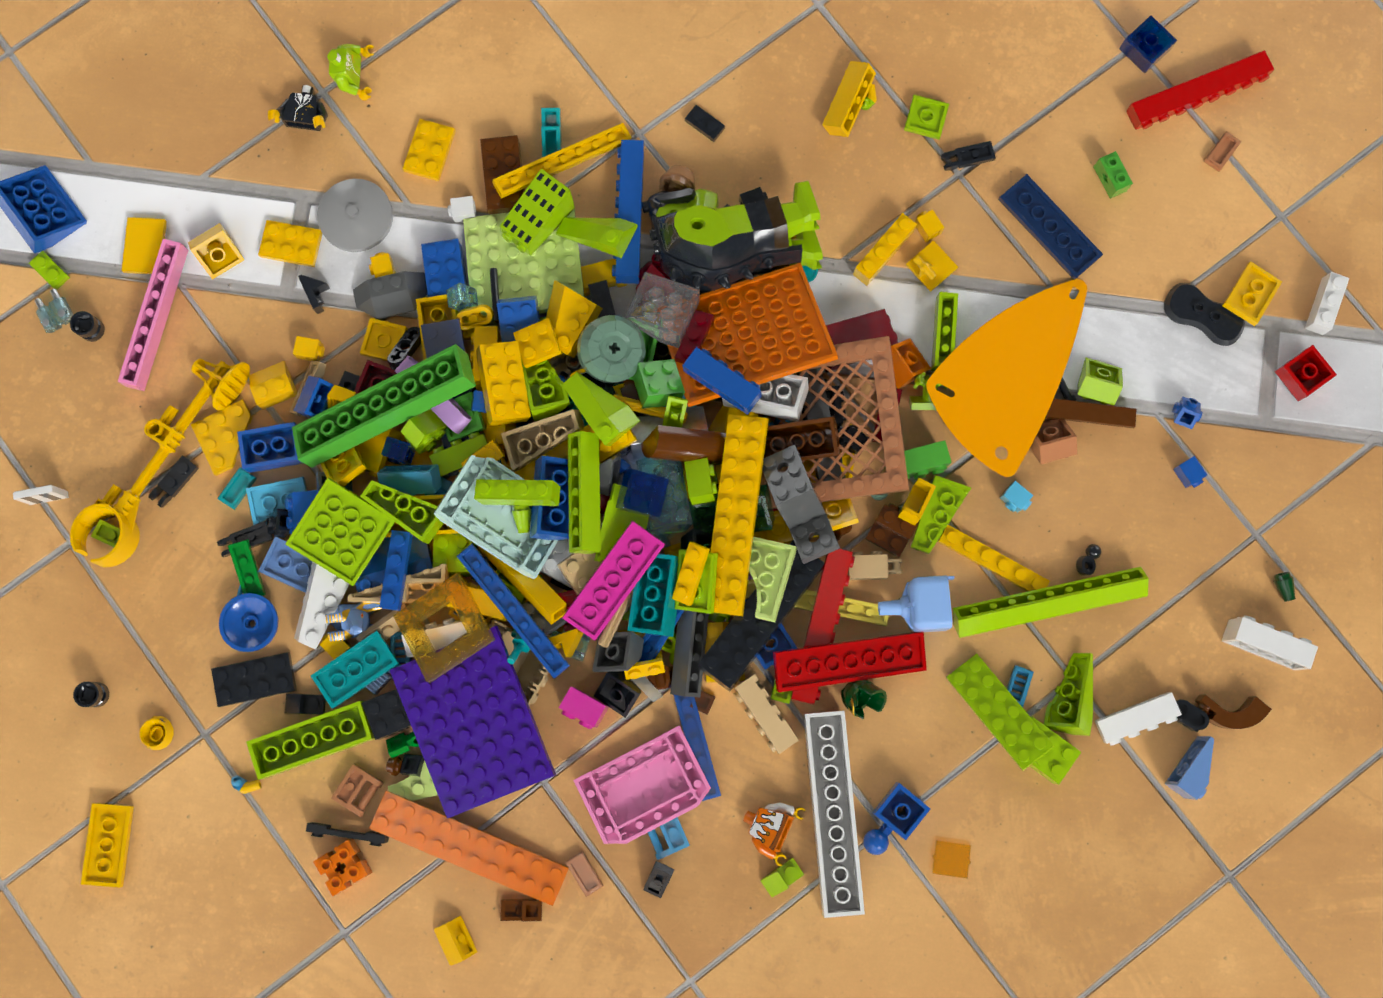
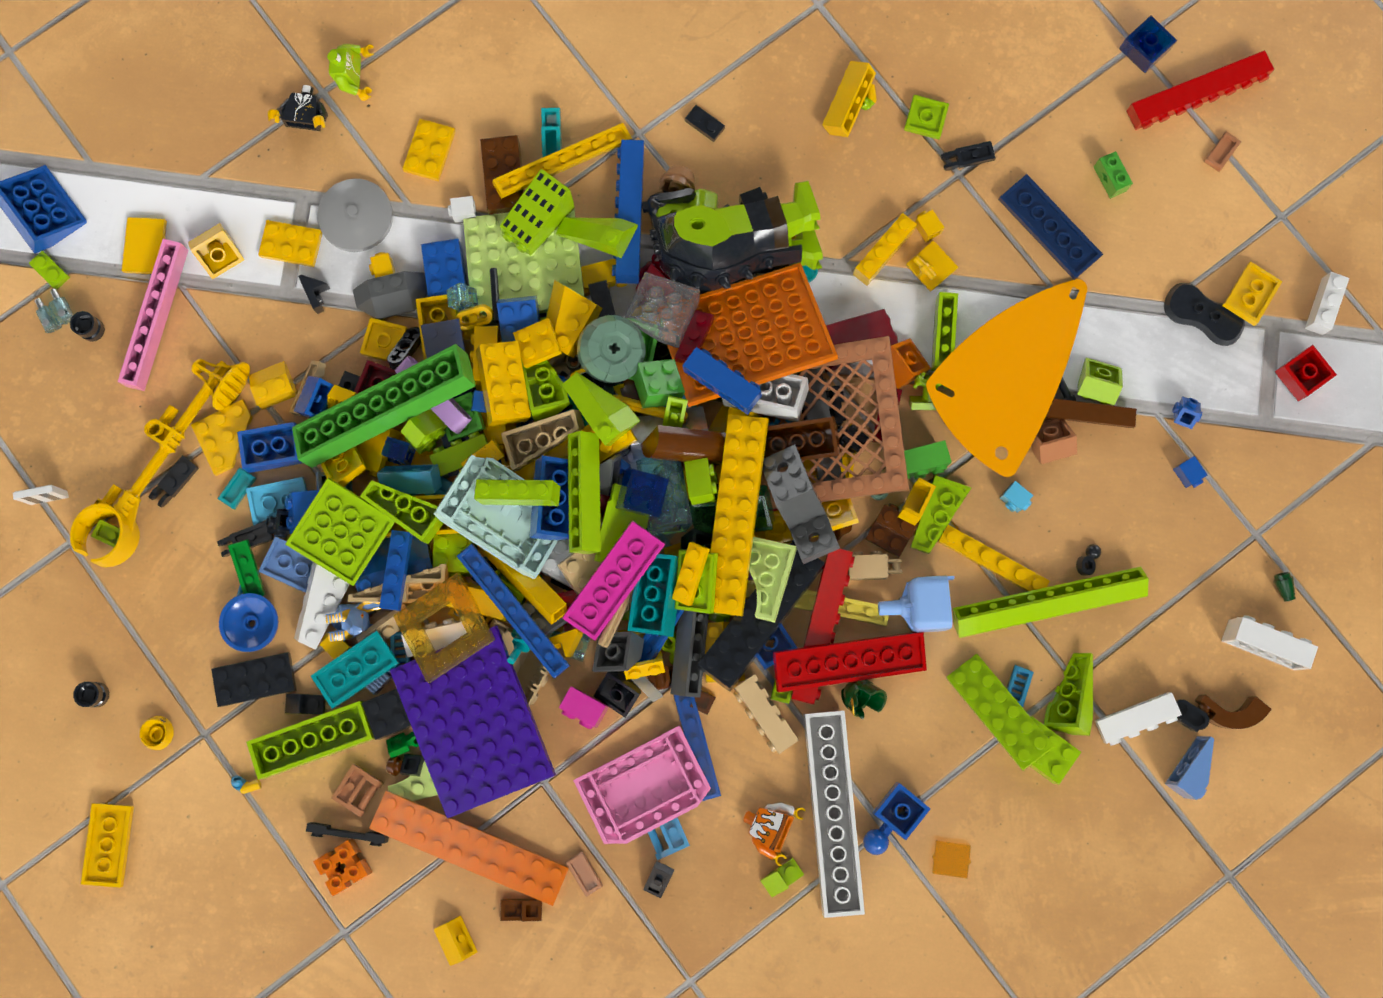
(308, 349): yellow brick -> none
(522, 518): lime cone -> none

